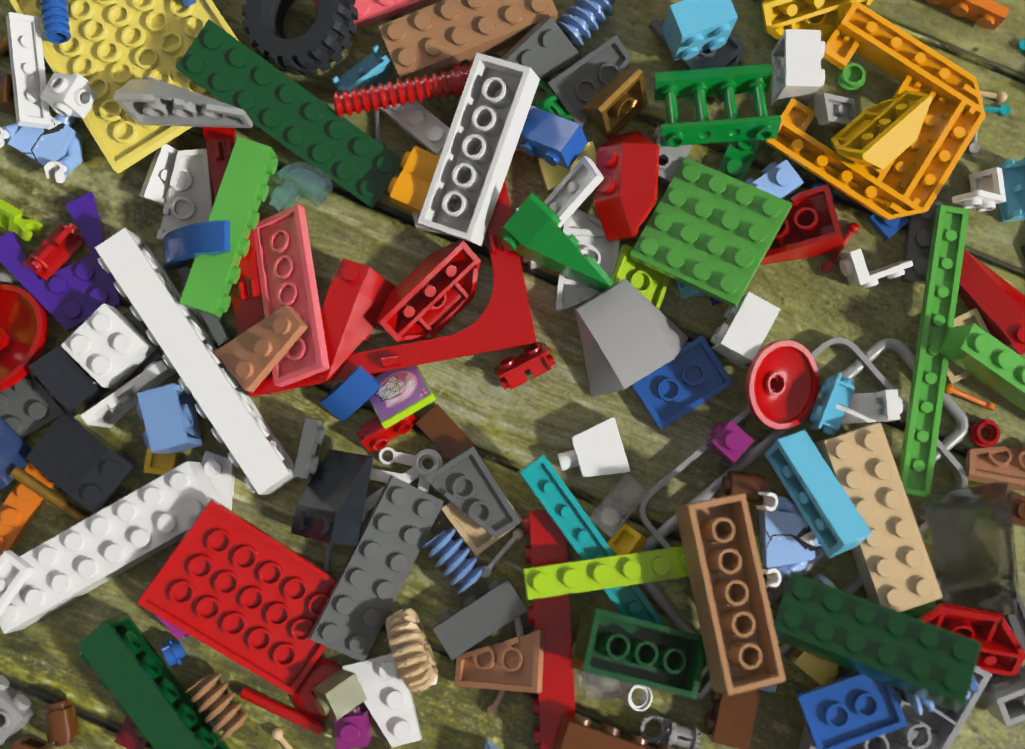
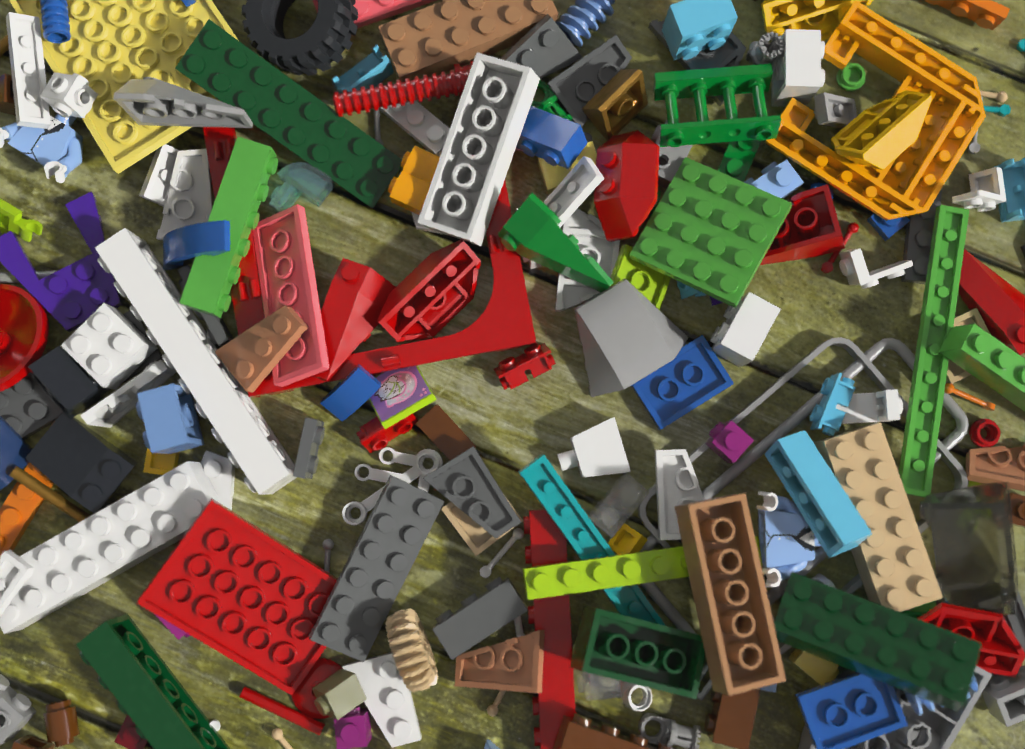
(55, 251): red hinge -> none
(173, 651): blue plate -> none
(218, 705): medium nougat piece -> none
(334, 499): black slope -> none
(454, 559): medium blue piece -> none
(674, 486): none -> white wing
(744, 482): reddish brown brick -> none
(764, 52): none -> light grey connector
(782, 384): red dish -> none

